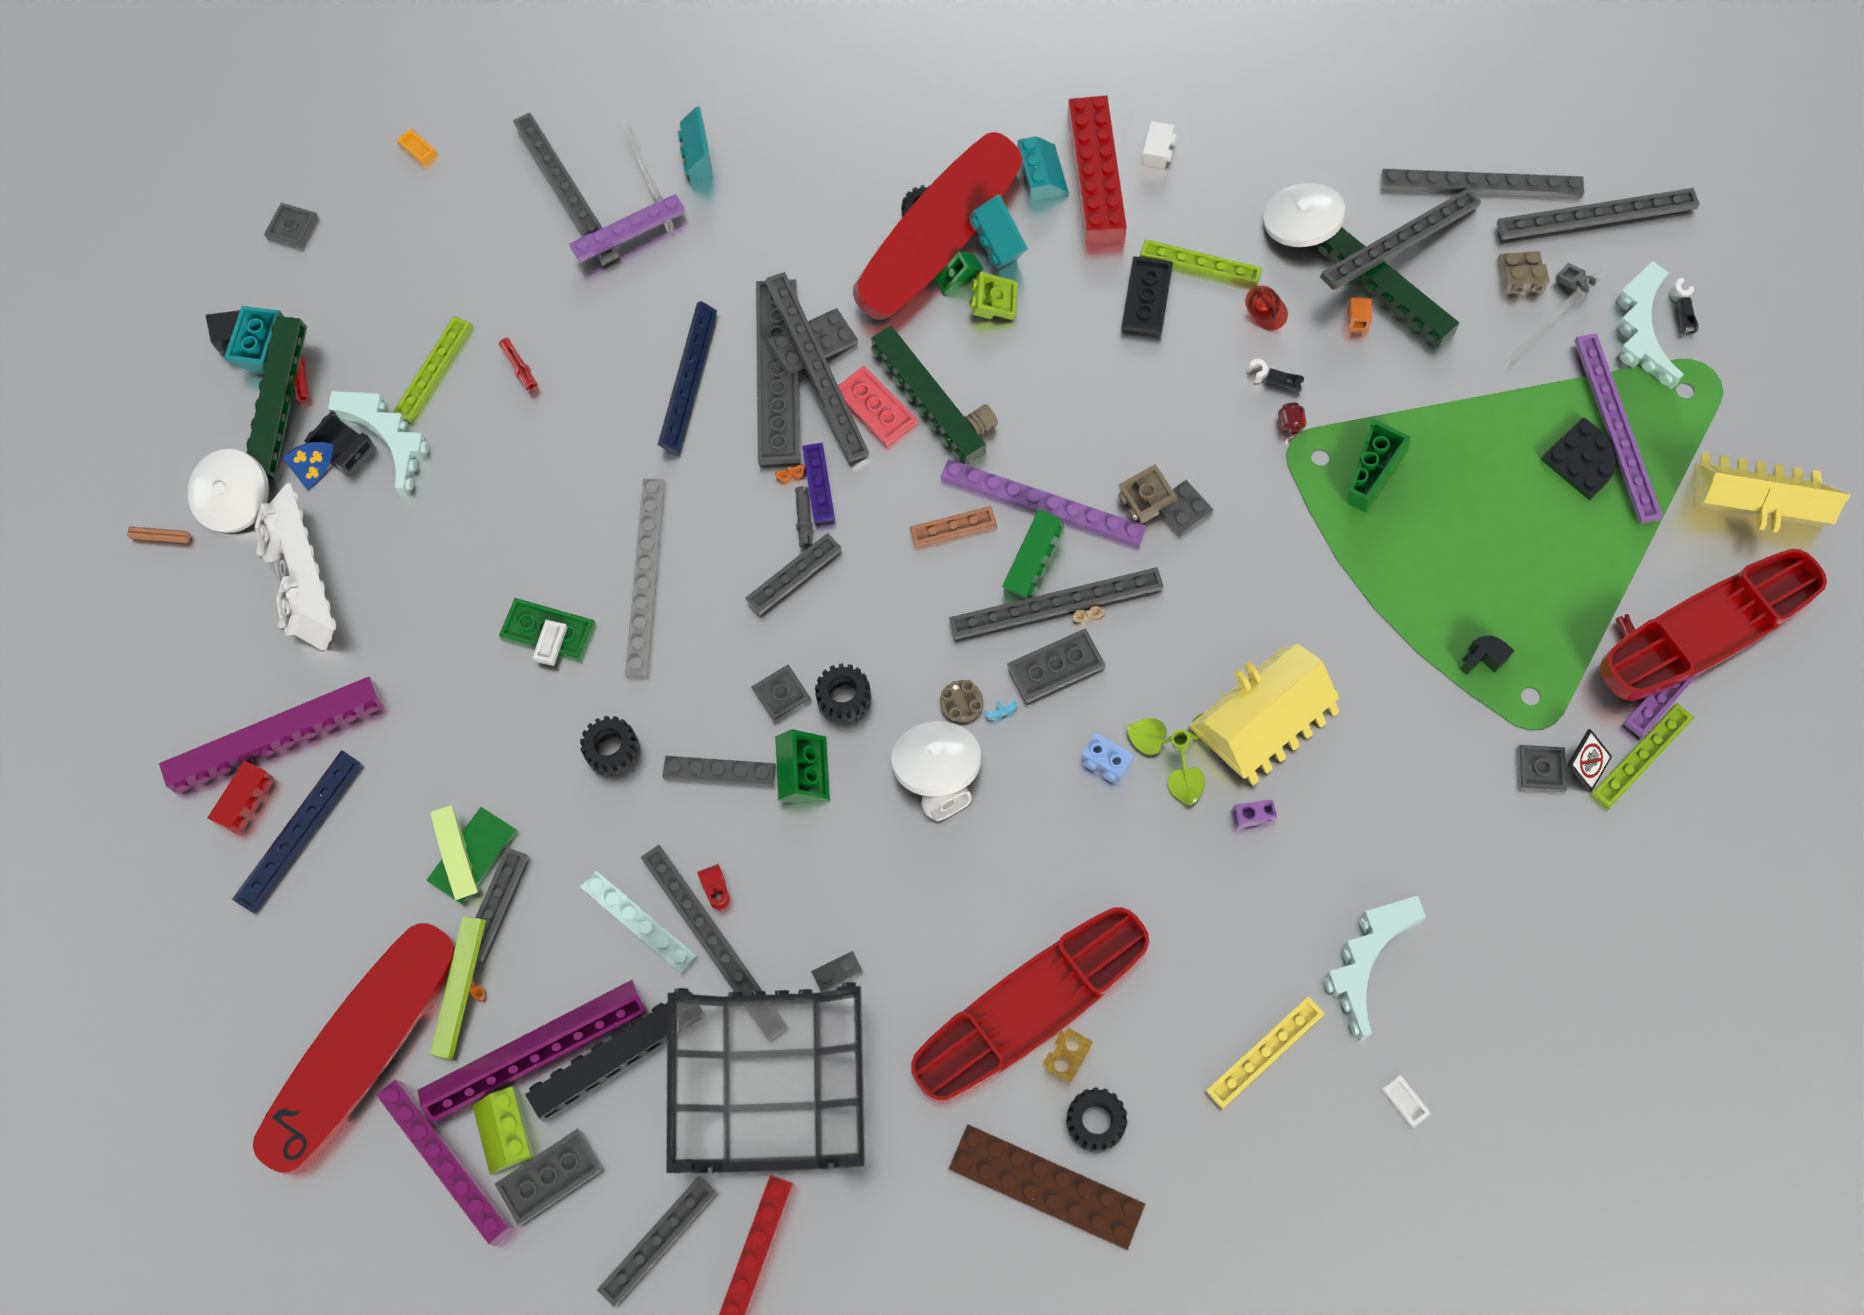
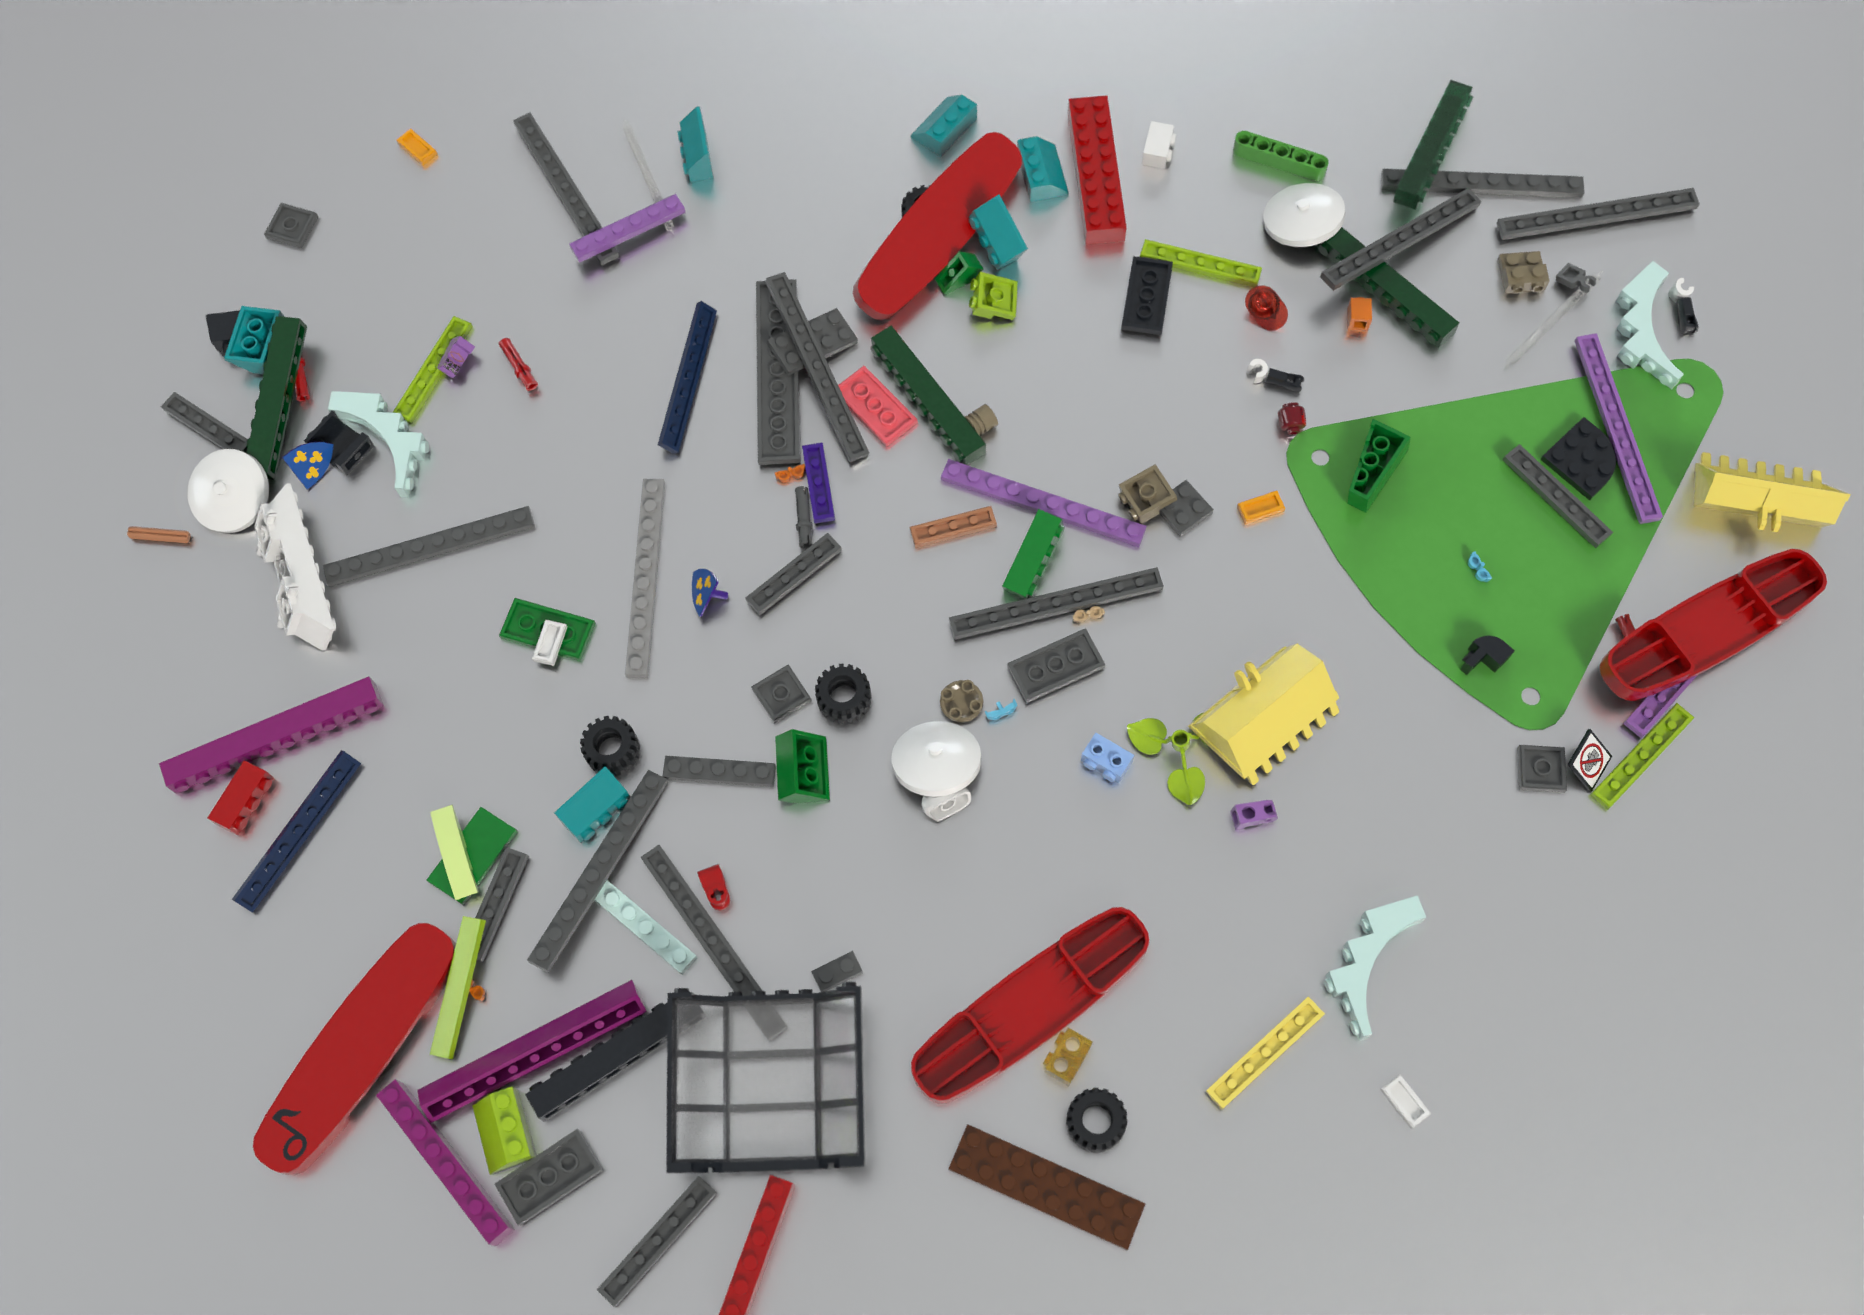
(204, 423): none -> dark grey plate
(428, 546): none -> dark grey plate
(455, 356): none -> medium lavender leg
(593, 805): none -> teal slope
(597, 871): none -> dark grey plate
(703, 588): none -> blue shield
(946, 124): none -> teal slope
(1261, 507): none -> light orange tile
(1280, 155): none -> bright green beam
(1433, 145): none -> clear green brick
(1475, 563): none -> medium azure piece
(1557, 496): none -> dark grey plate

